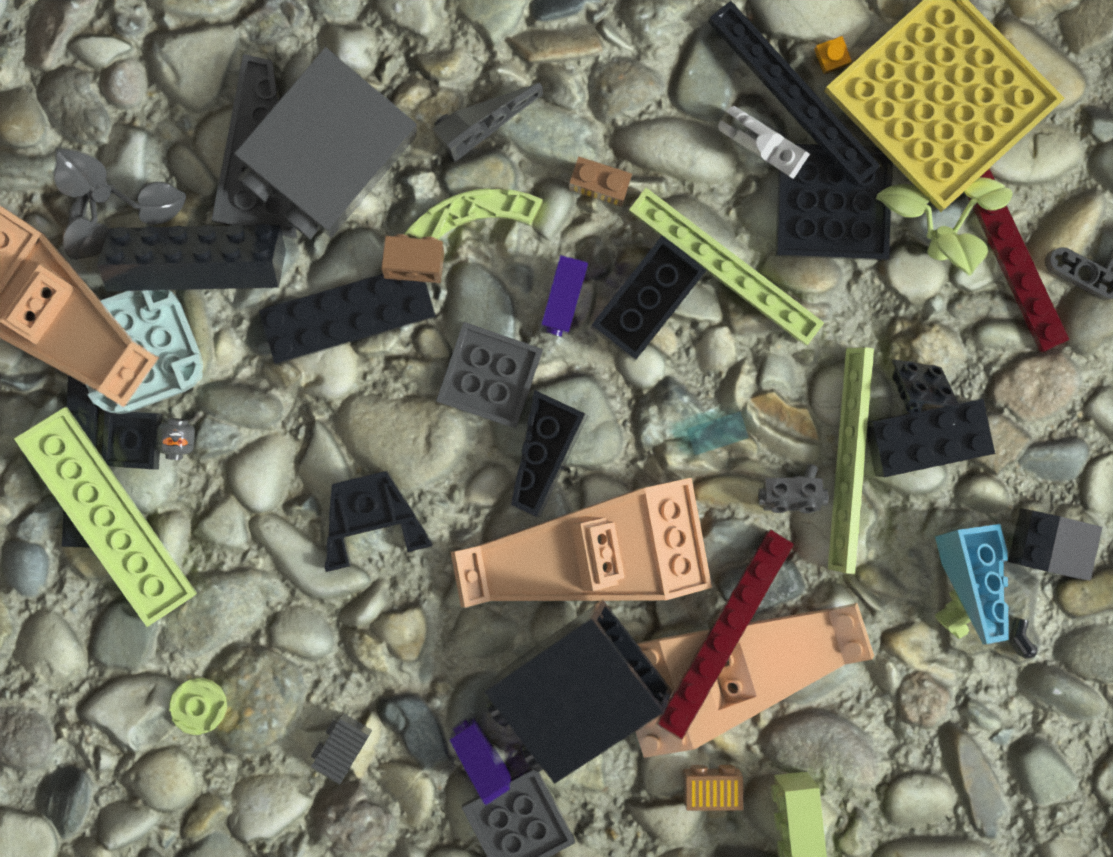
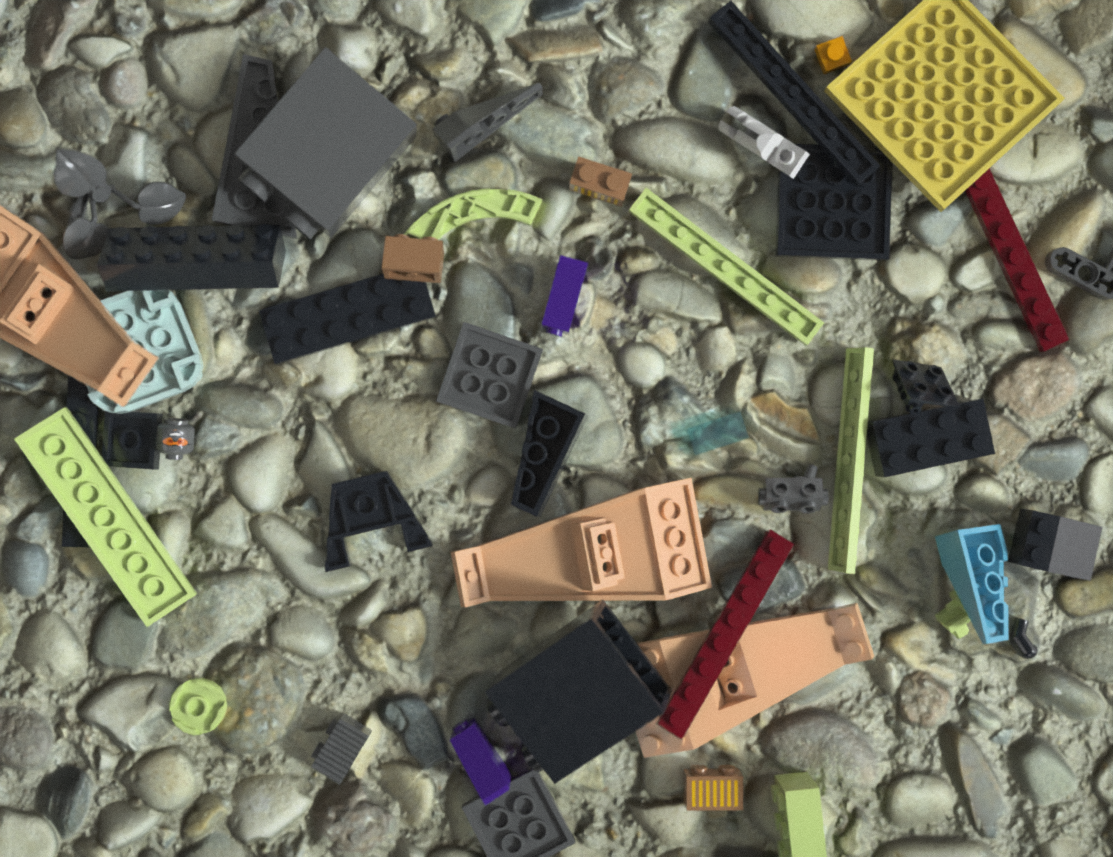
(648, 298): black brick -> none
(962, 250): yellowish green plant -> none

